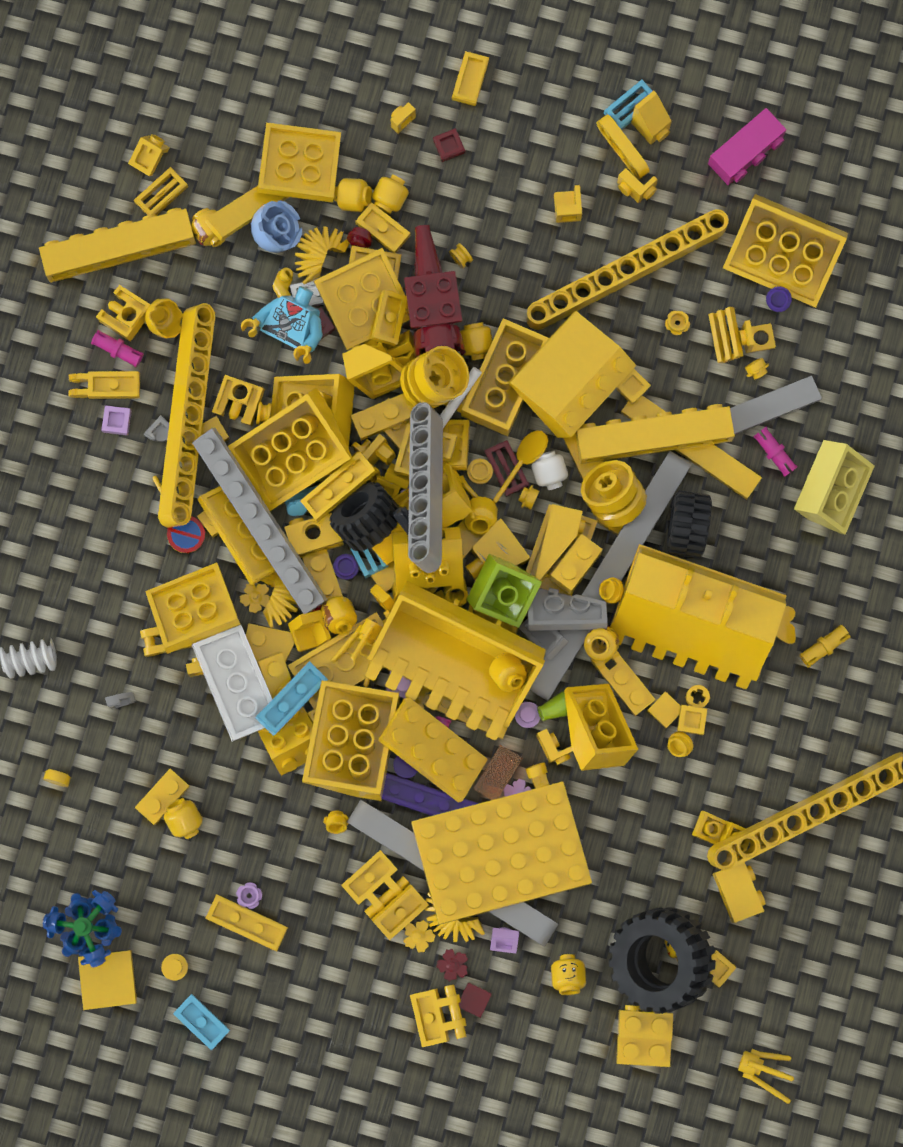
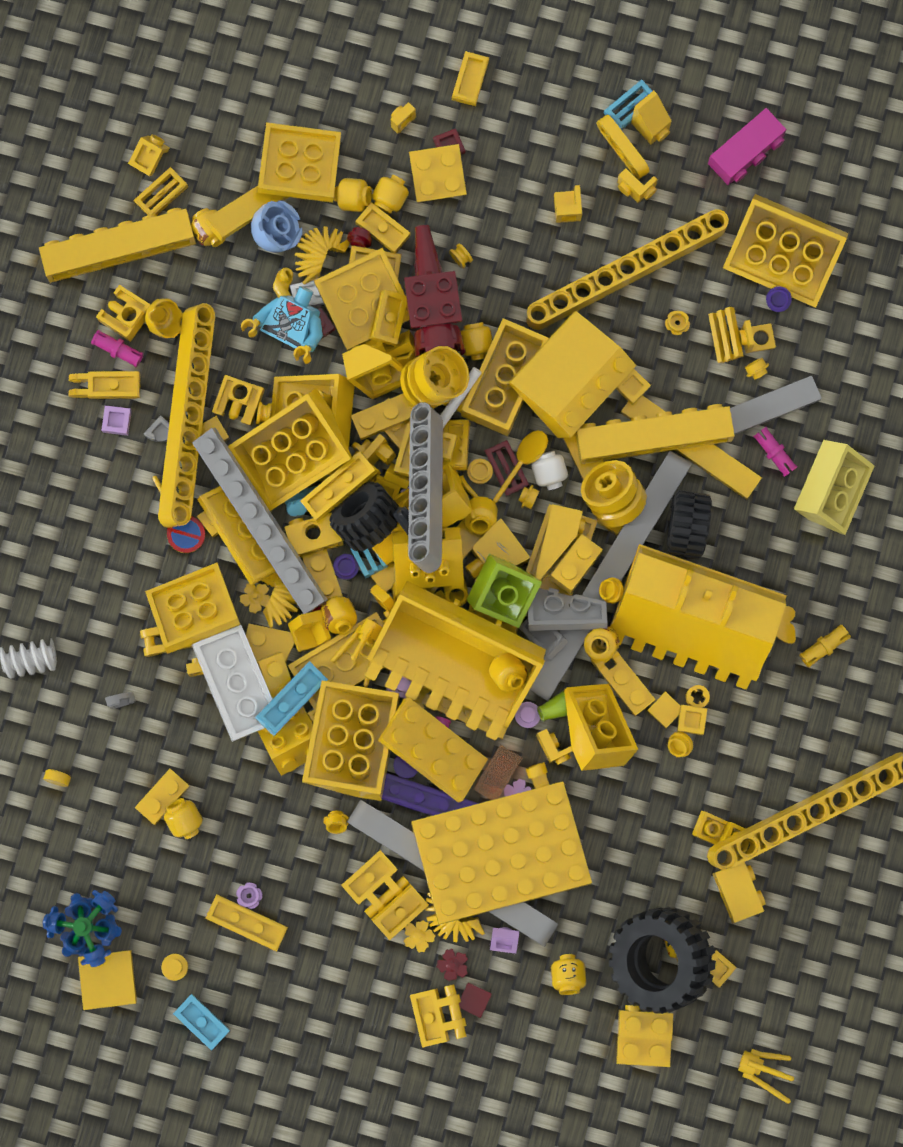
(437, 173): none -> yellow plate

